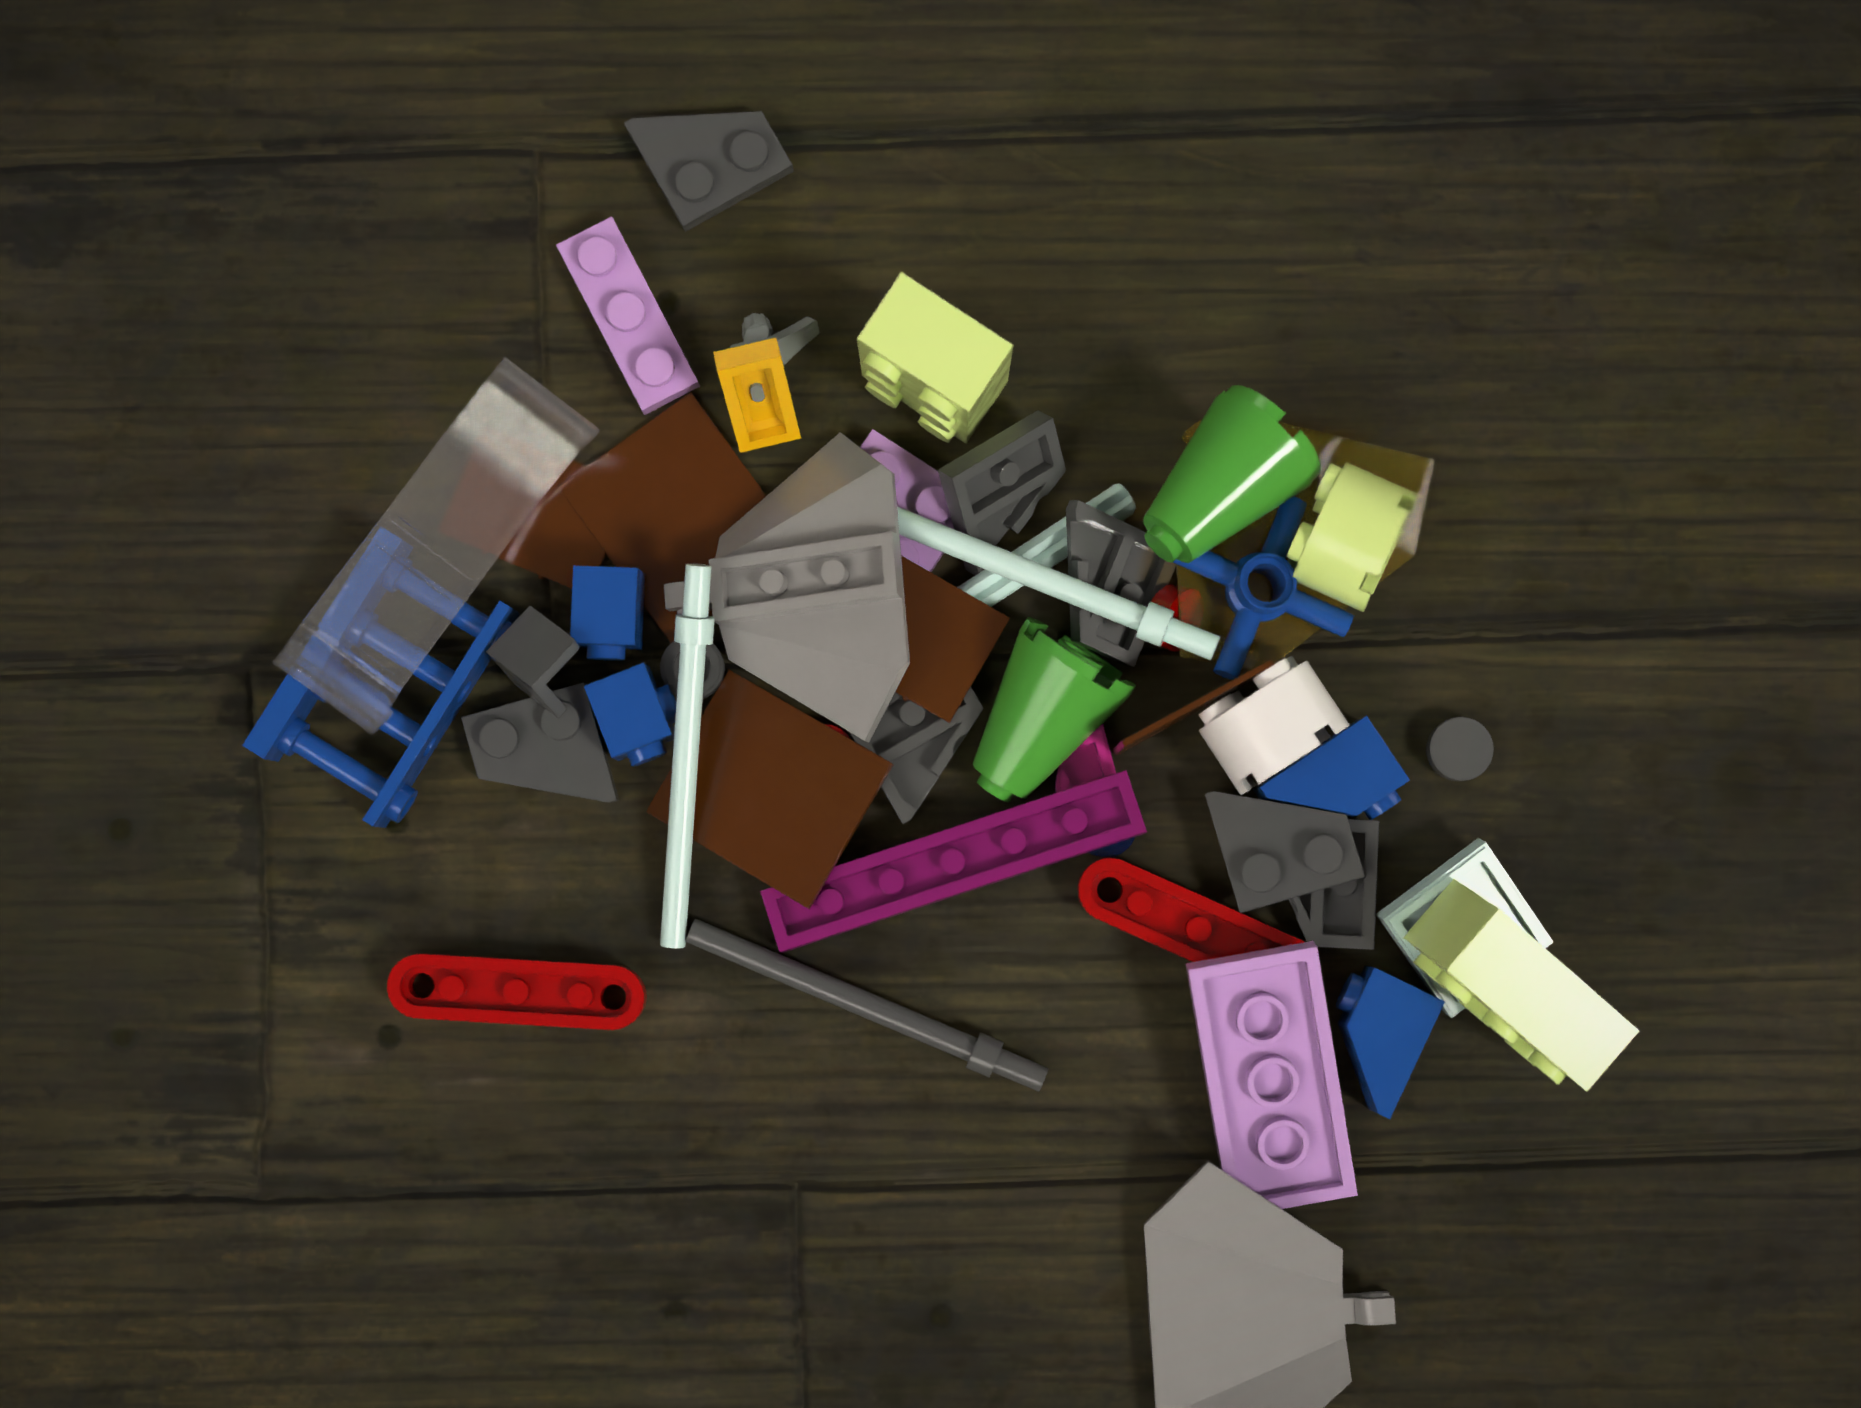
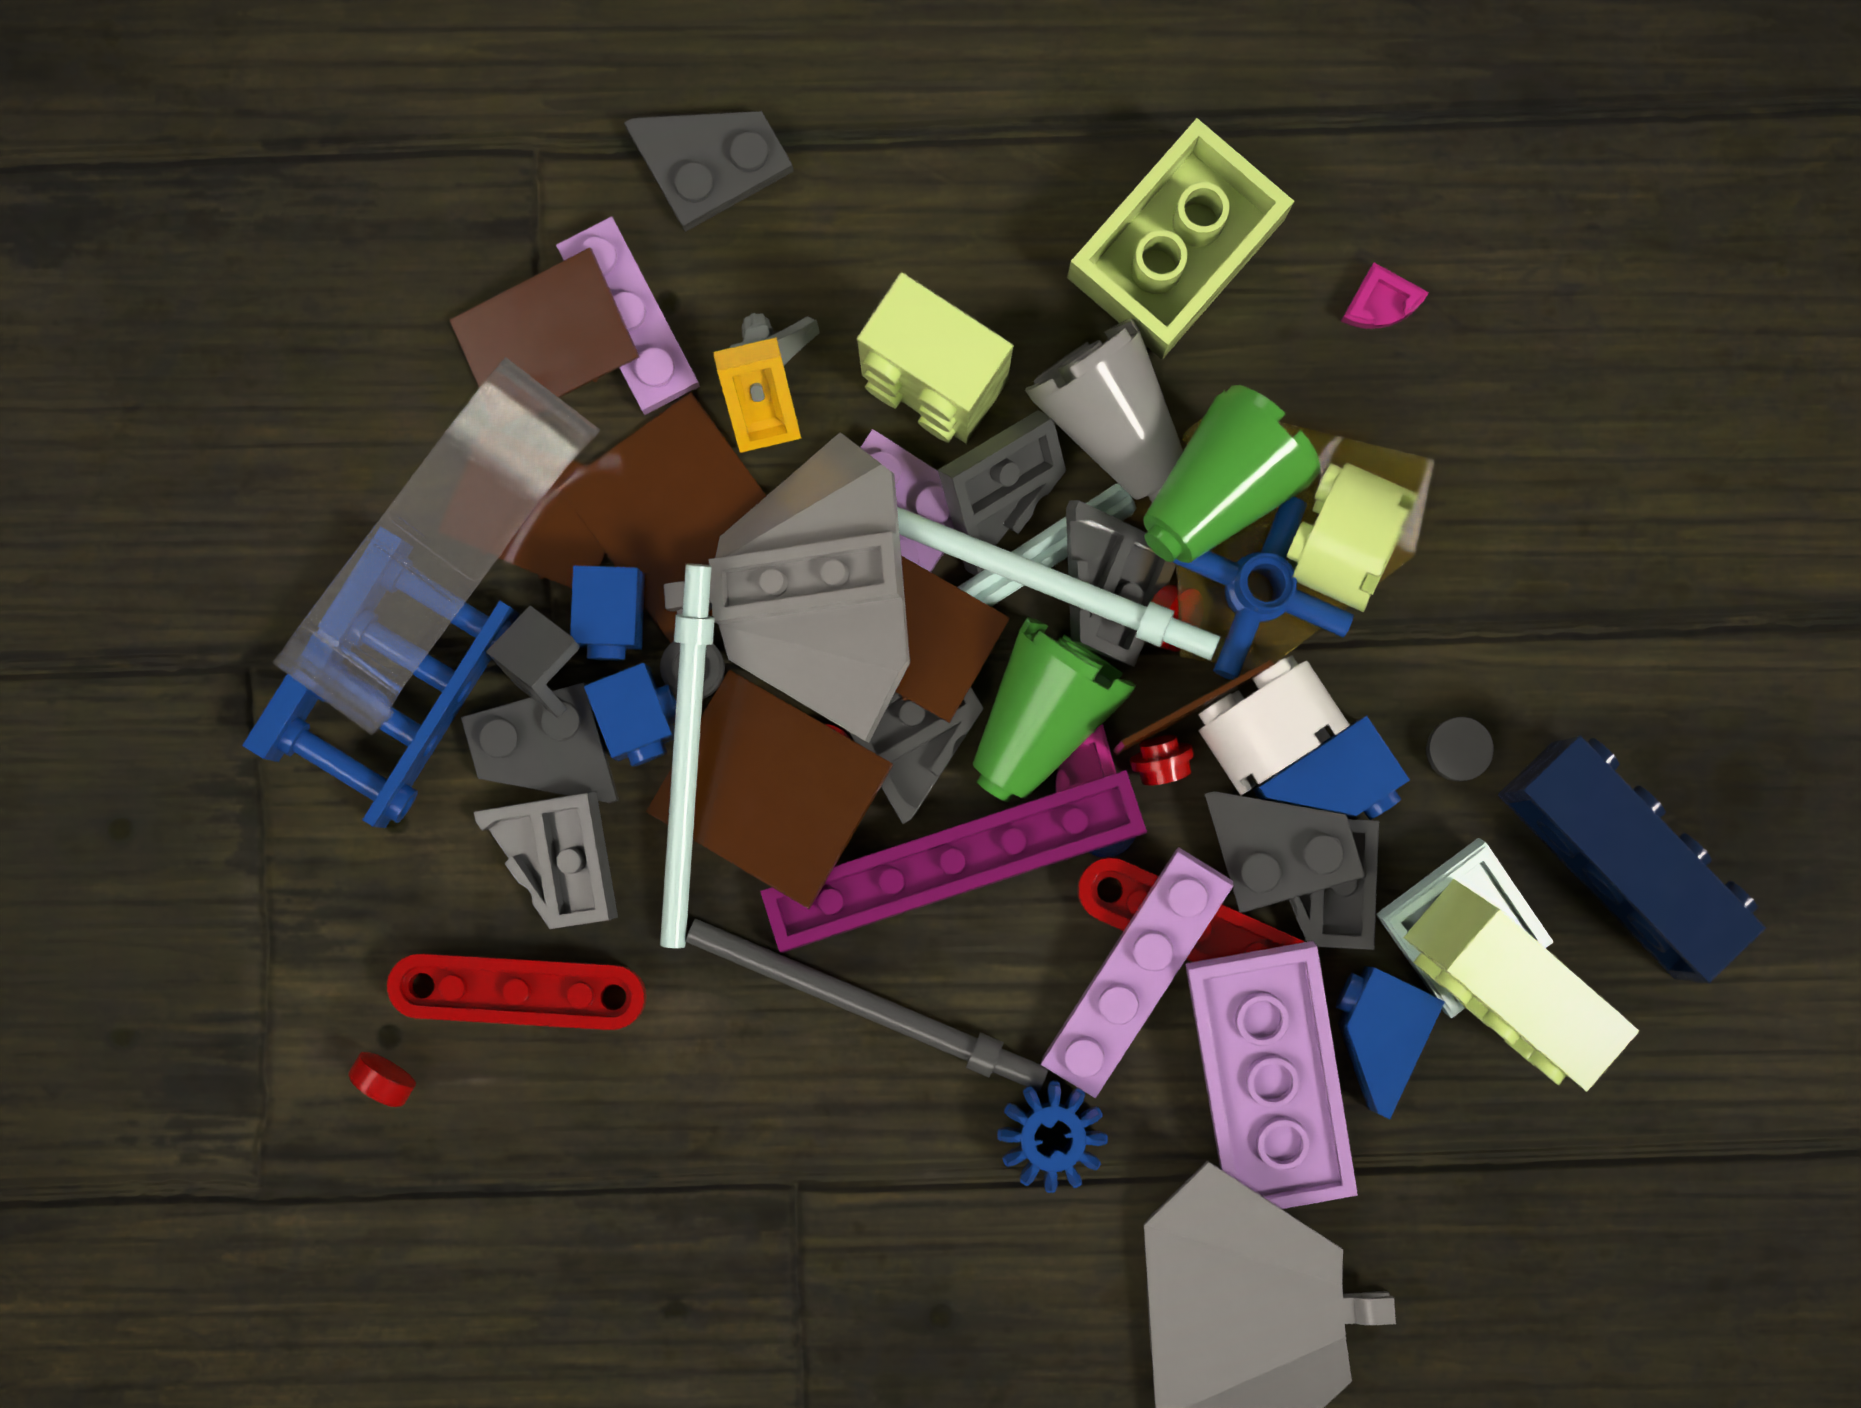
(381, 1079): none -> red tile
(551, 326): none -> reddish brown window
(558, 855): none -> wing
(1055, 1158): none -> blue gear
(1113, 409): none -> light grey cone
(1137, 972): none -> lavender plate
(1162, 760): none -> red plate
(1179, 237): none -> yellowish green brick
(1383, 300): none -> dark pink tile
(1633, 859): none -> dark blue brick

